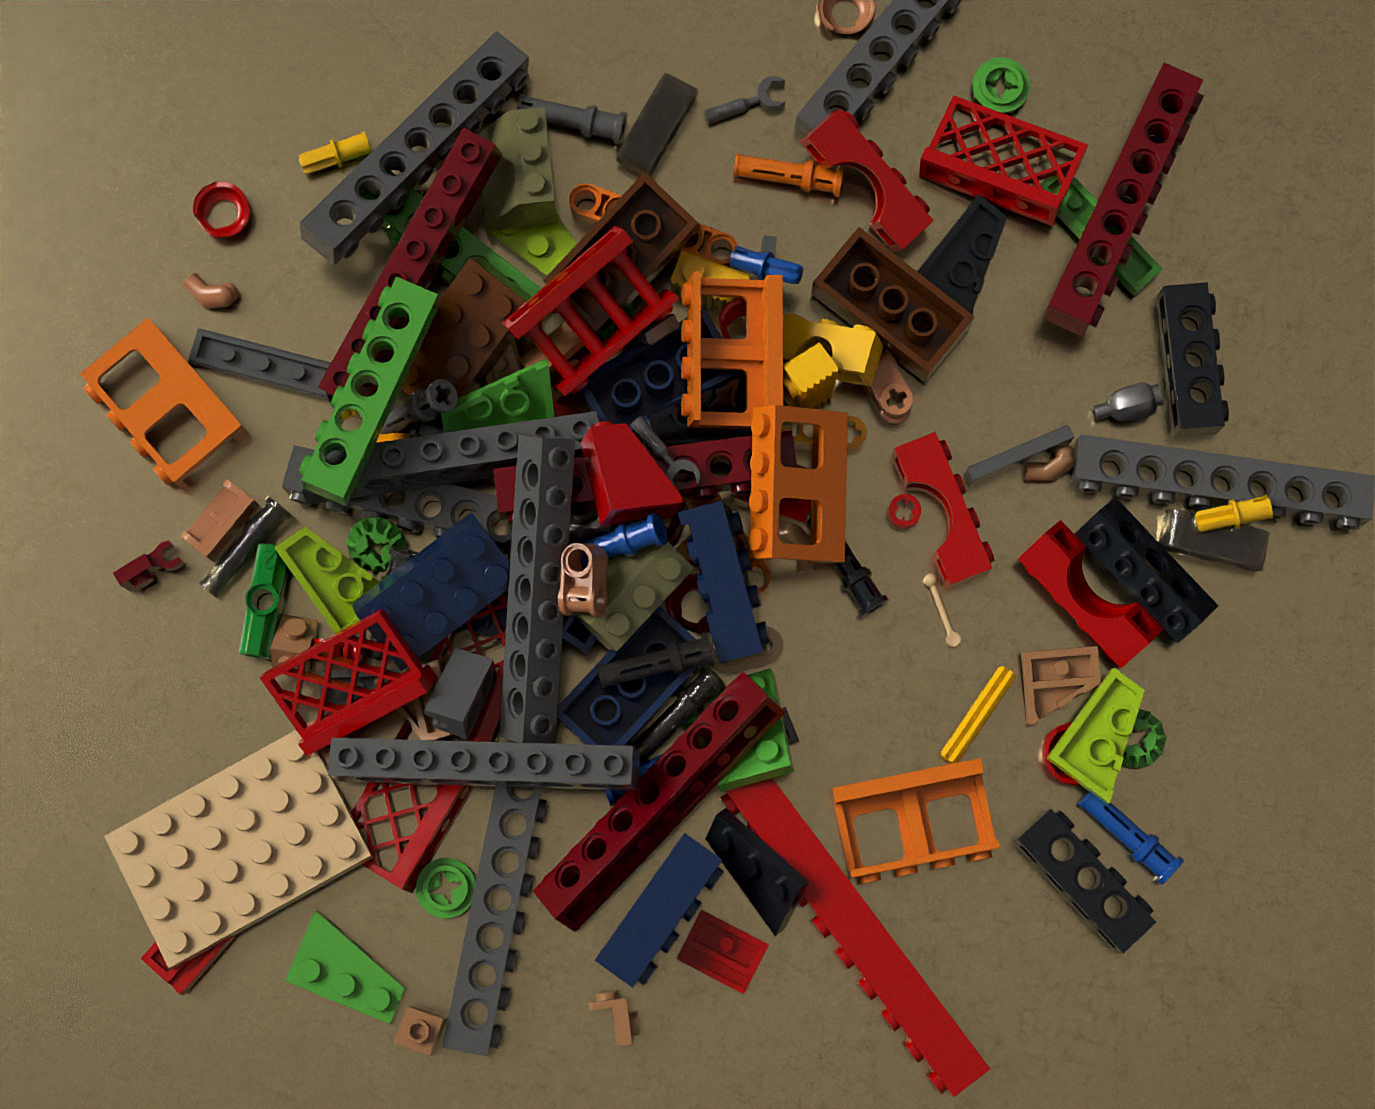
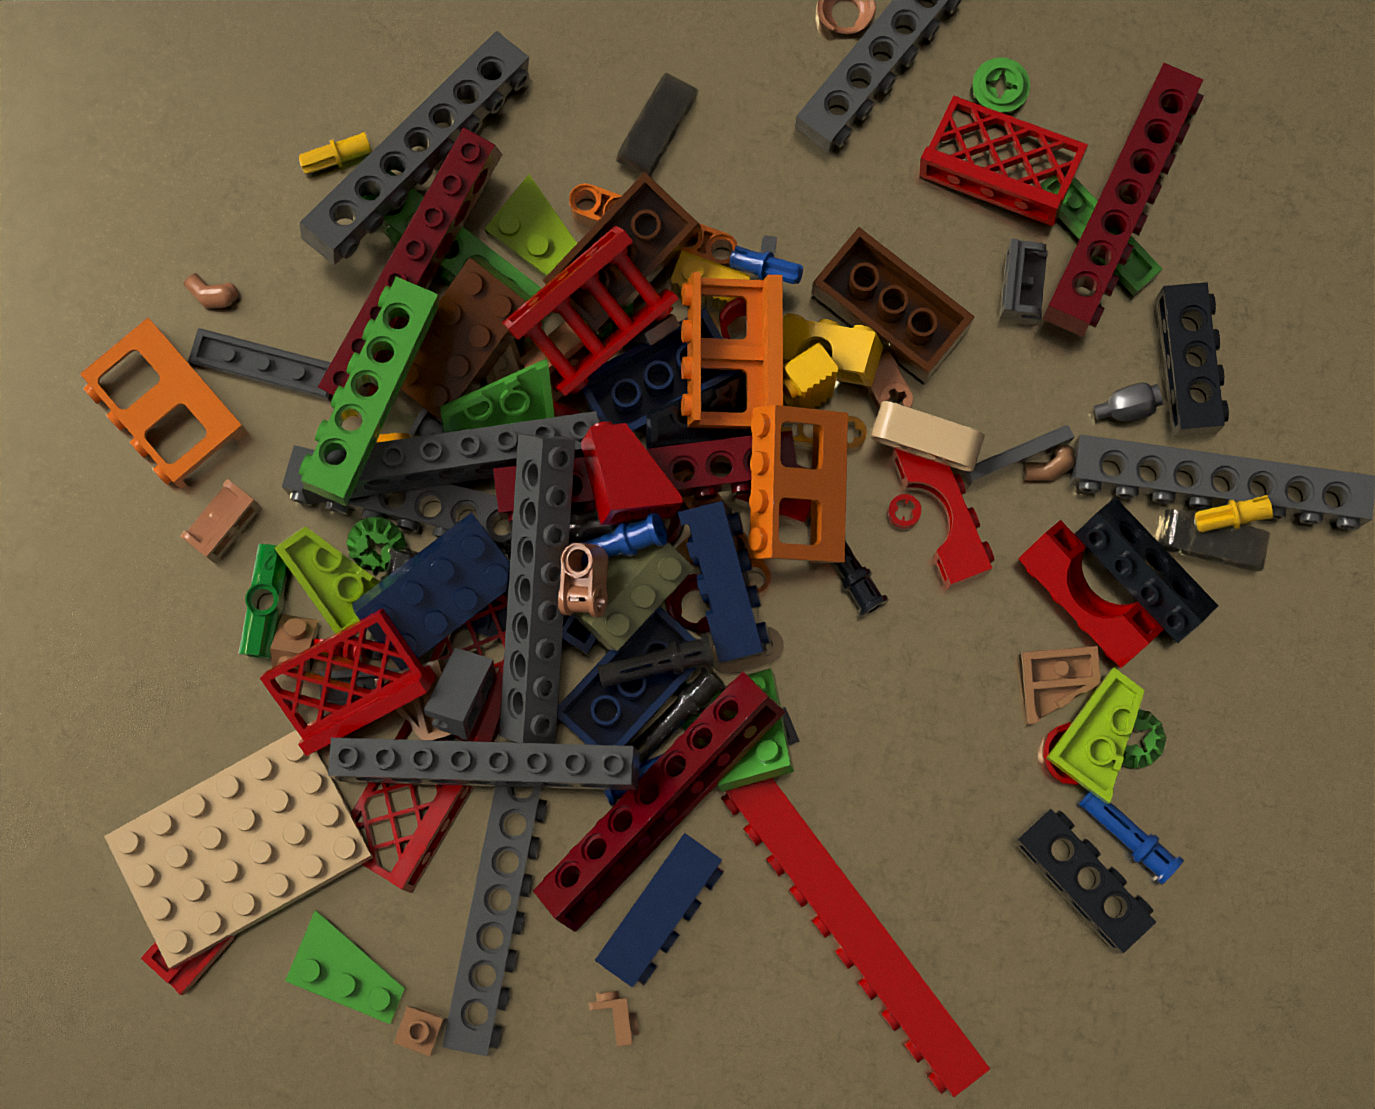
(139, 571): dark red plate -> none
(217, 192): red piece -> none
(257, 531): clear smoke pin -> none
(402, 418): dark grey pin -> none
(430, 879): bright green gear -> none
(522, 182): olive slope -> none
(588, 120): dark grey pin -> none
(660, 450): dark grey piece -> none
(722, 951): red plate -> none
(741, 104): dark grey piece -> none
(757, 869): black wing -> none
(795, 534): medium nougat arm -> none
(807, 175): orange pin -> none
(897, 213): red arch -> none
(909, 798): orange window -> none
(927, 436): none -> tan beam
(952, 638): tan hinge -> none
(965, 252): black wing -> none
(978, 715): yellow axle -> none
(1024, 281): none -> dark grey hinge

